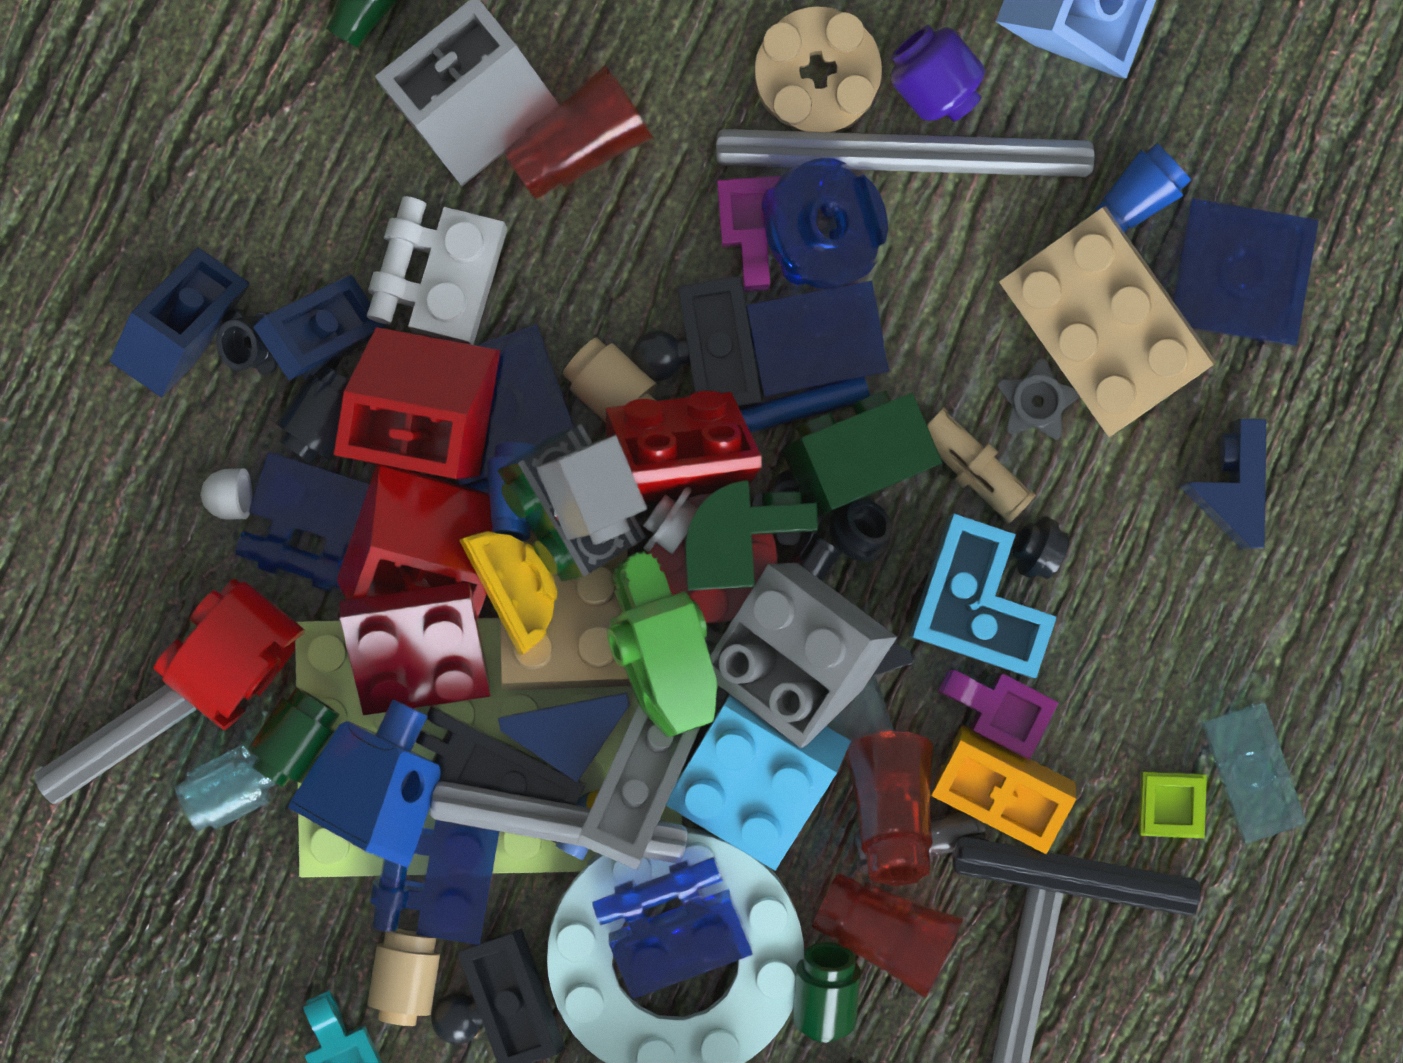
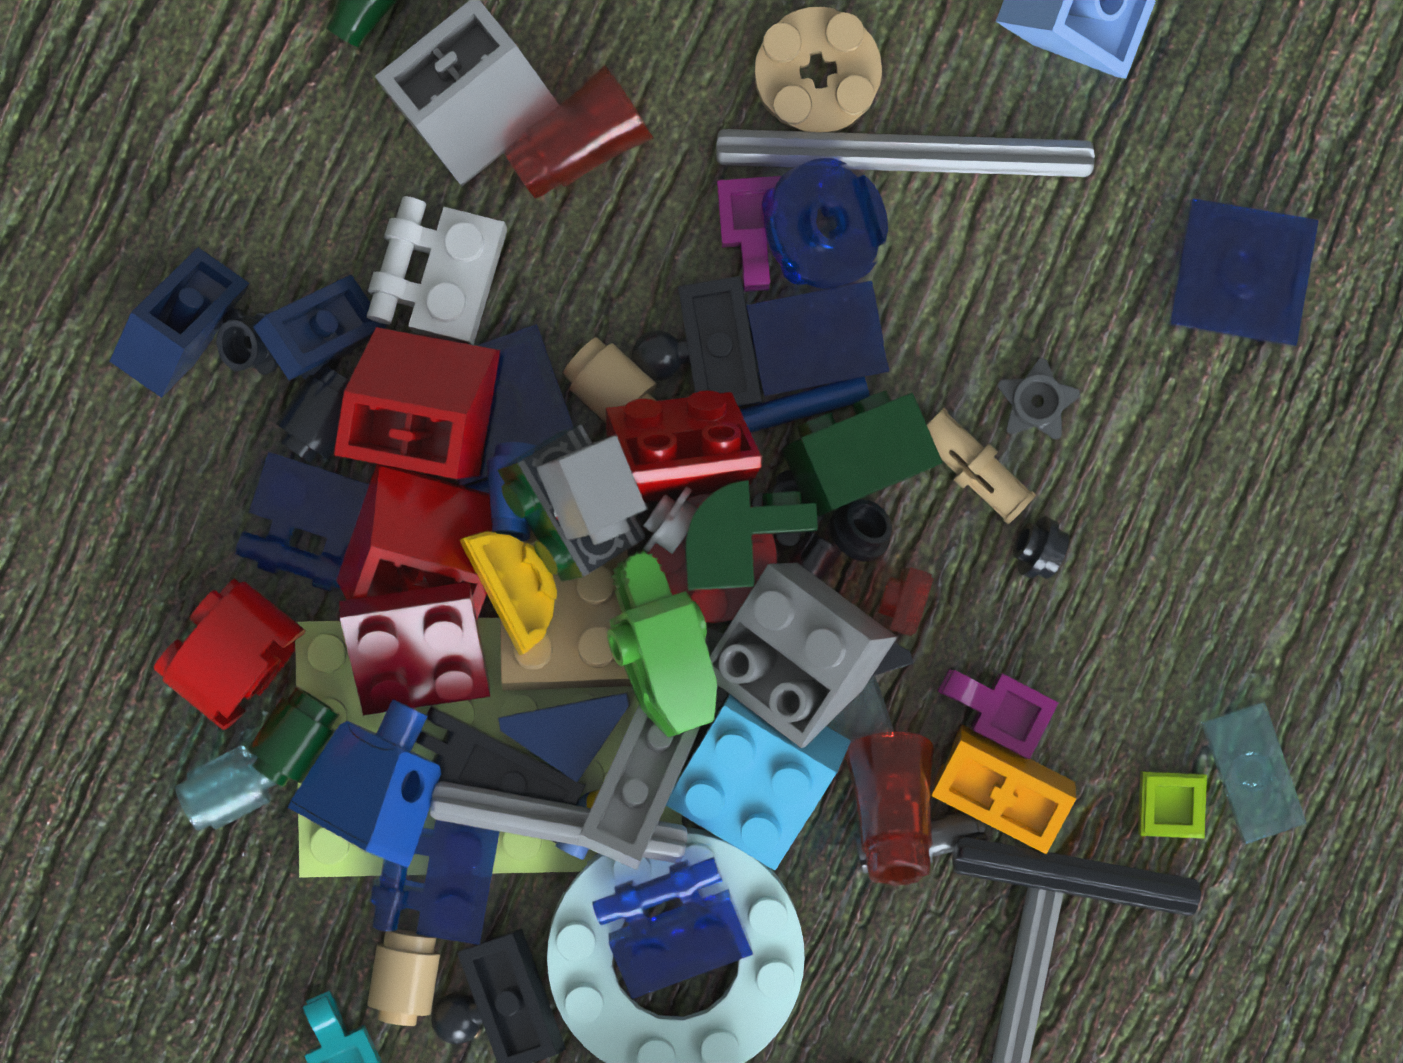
(112, 744): light grey axle -> none
(228, 494): white hinge -> none
(826, 992): dark green brick -> none
(888, 931): clear red plant -> none
(905, 601): none -> clear red plate
(937, 74): dark purple head -> none
(961, 604): medium azure brick -> none
(1107, 321): tan plate -> none
(1145, 187): blue cone -> none
(1240, 504): dark blue slope -> none

